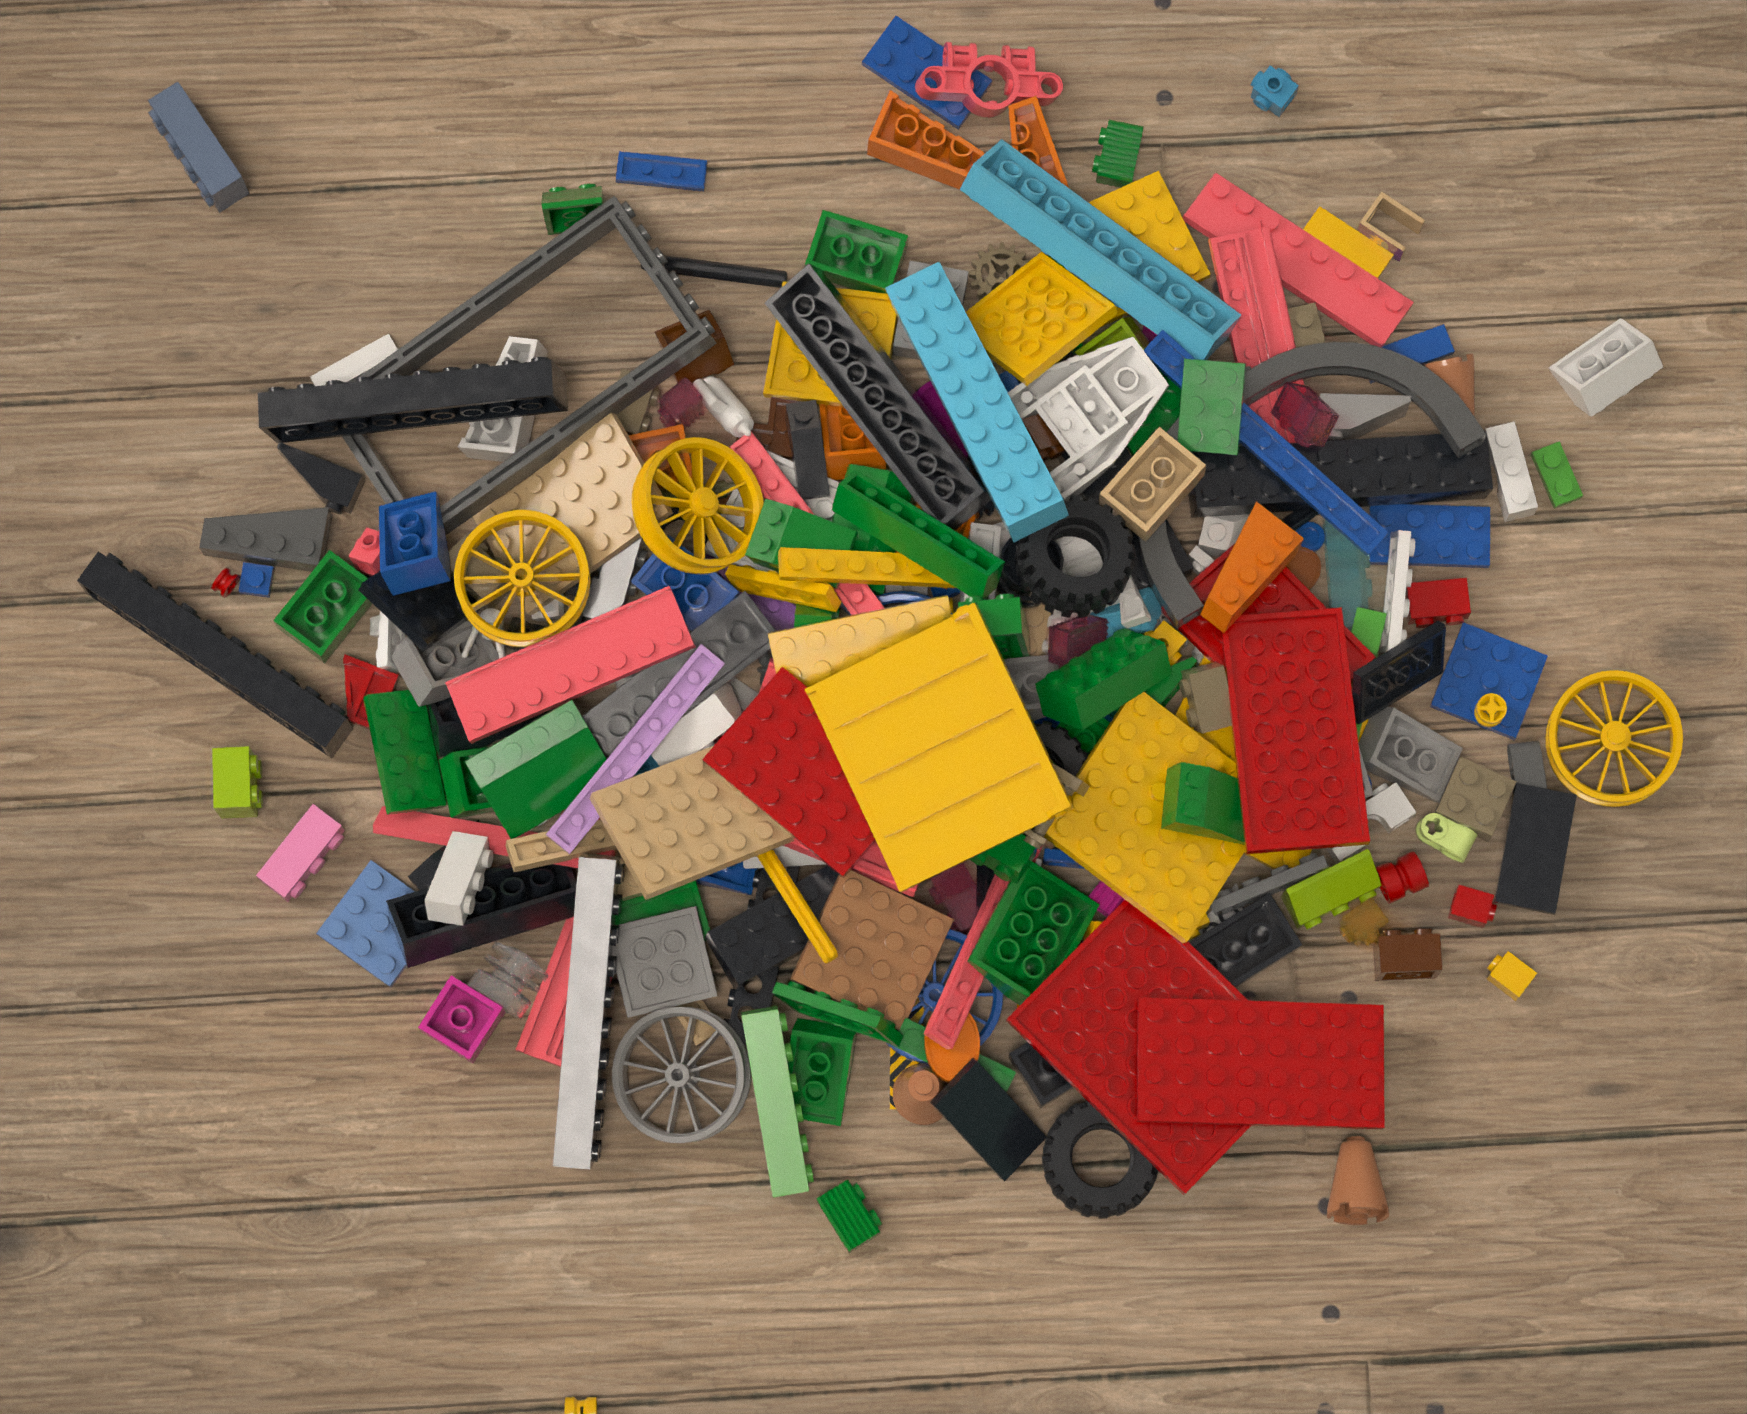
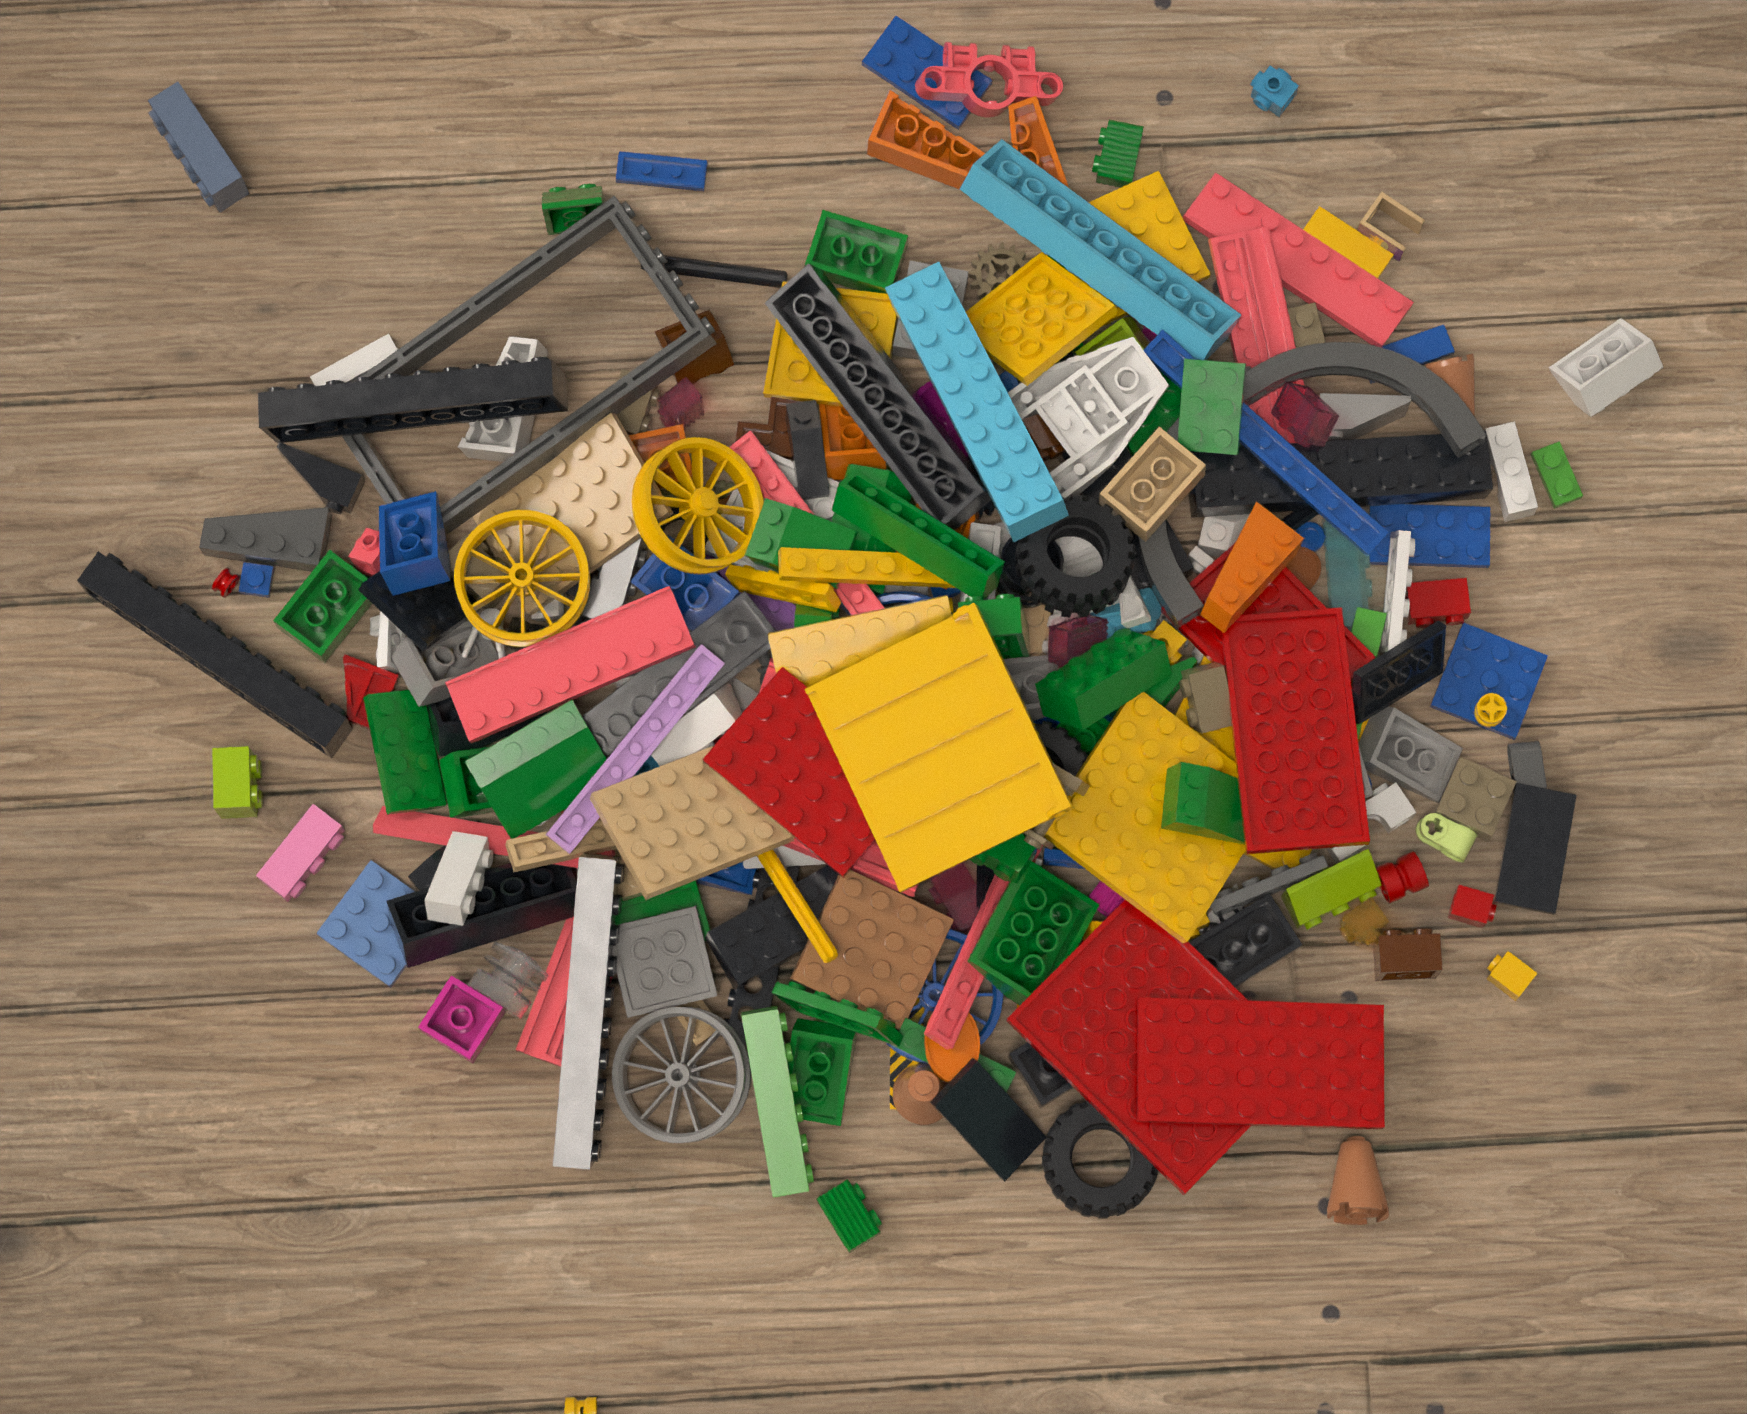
(725, 406): white piece -> none
(1614, 738): yellow wheel -> none

